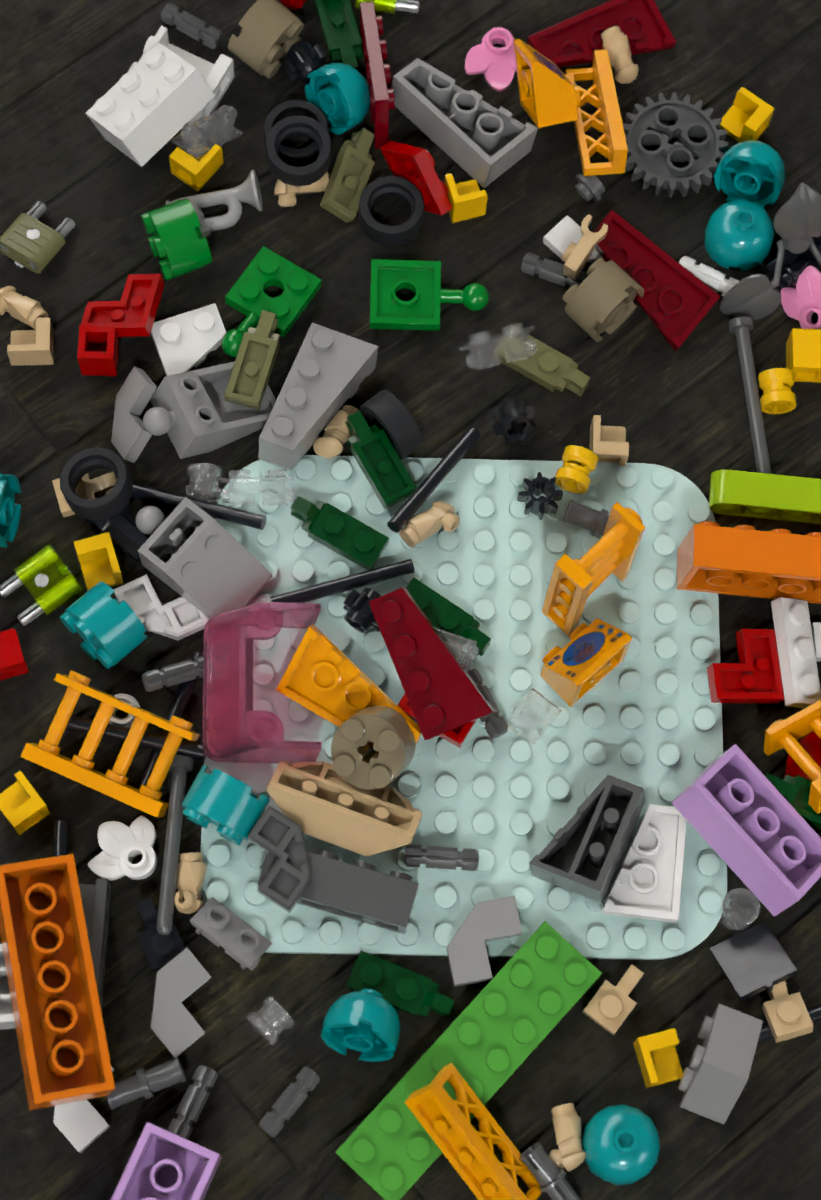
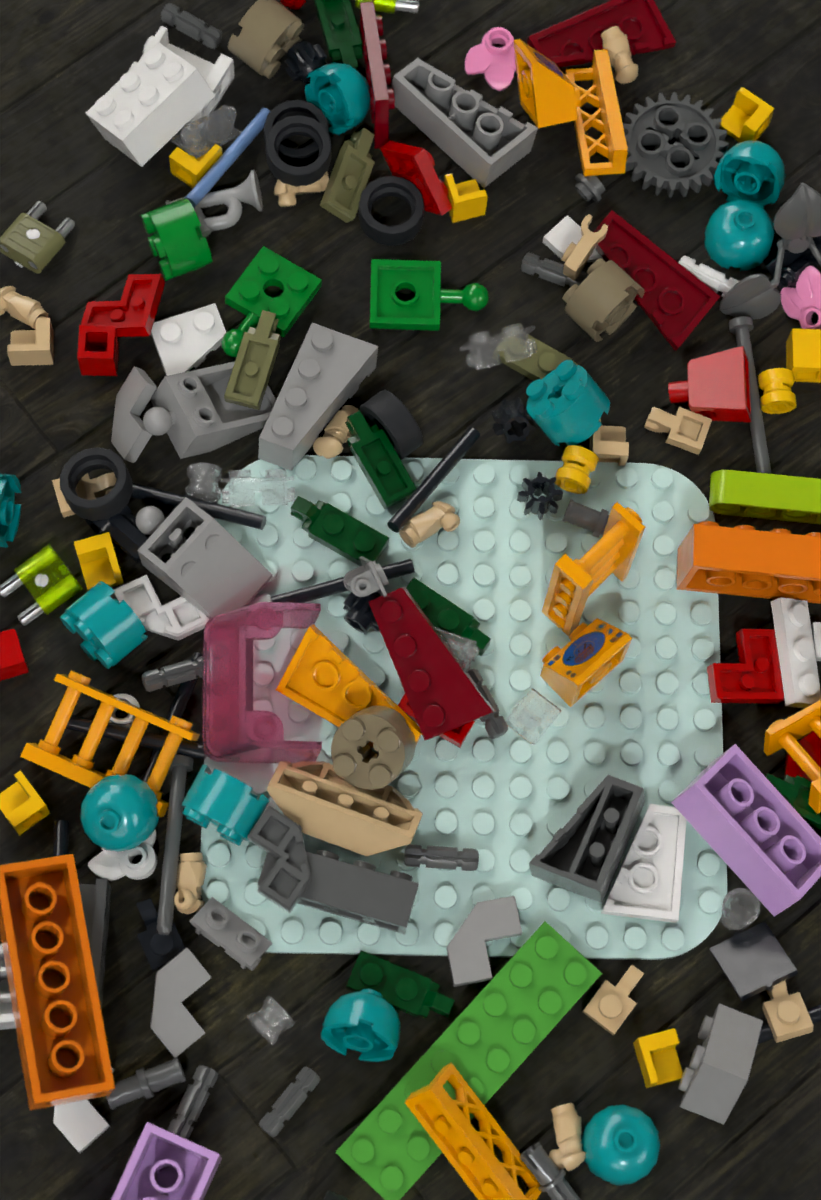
(119, 813): none -> teal cylinder
(228, 158): none -> medium blue bar
(366, 579): none -> light grey hinge
(567, 404): none -> teal brick
(685, 428): none -> tan plate
(717, 386): none -> torso

